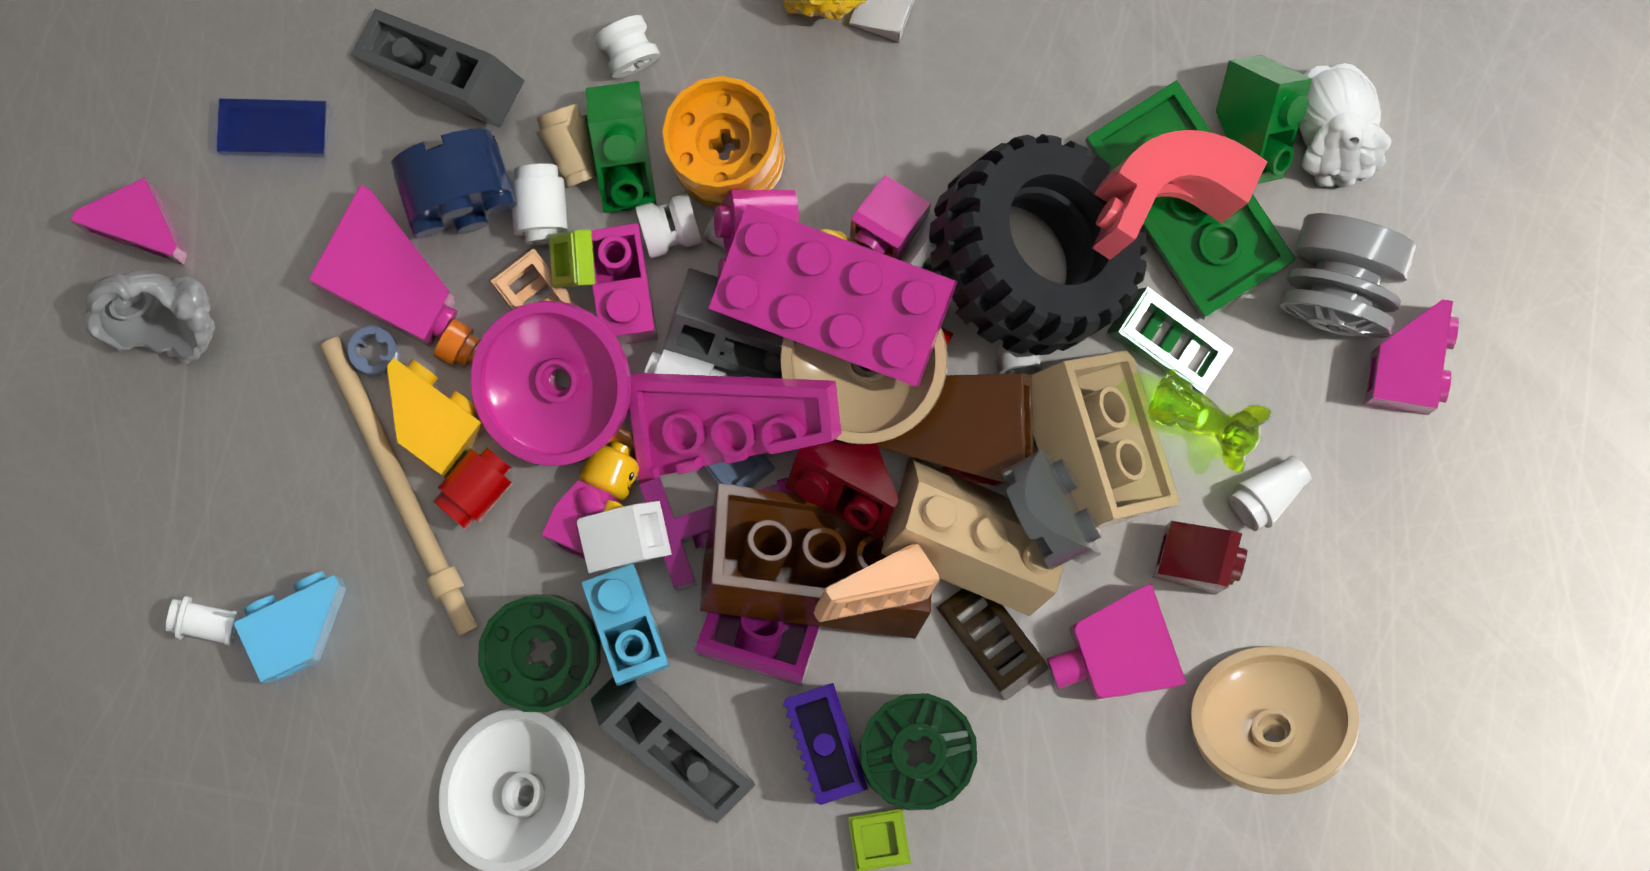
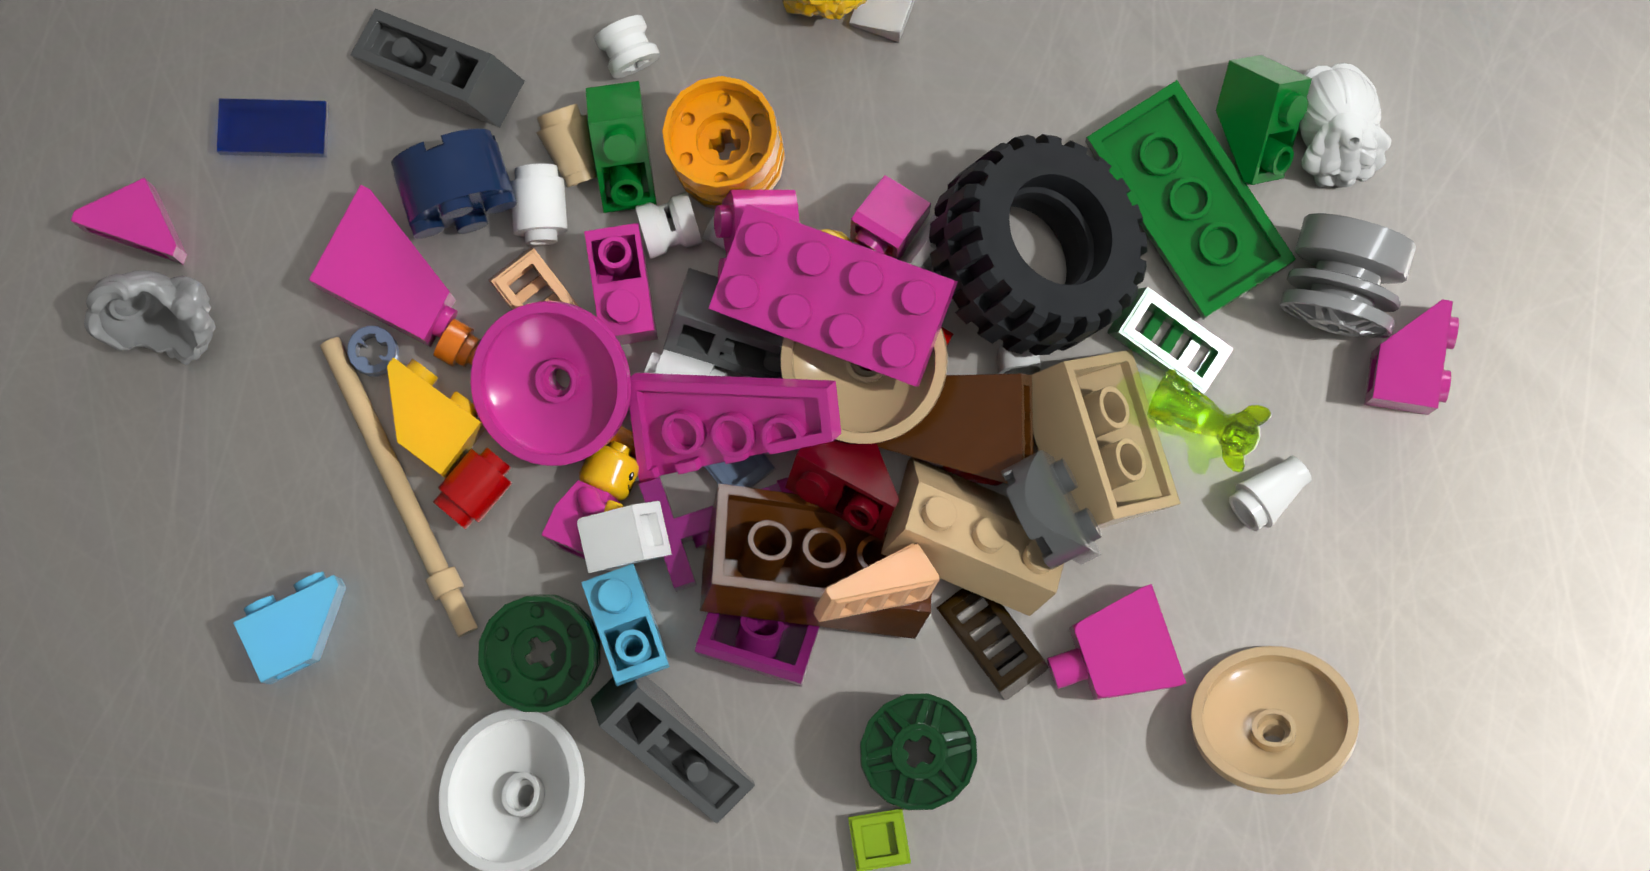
(201, 621): white pin -> none
(572, 258): lime tile -> none
(825, 744): dark purple brick -> none
(1182, 164): coral arch -> none
(1200, 557): dark red slope -> none

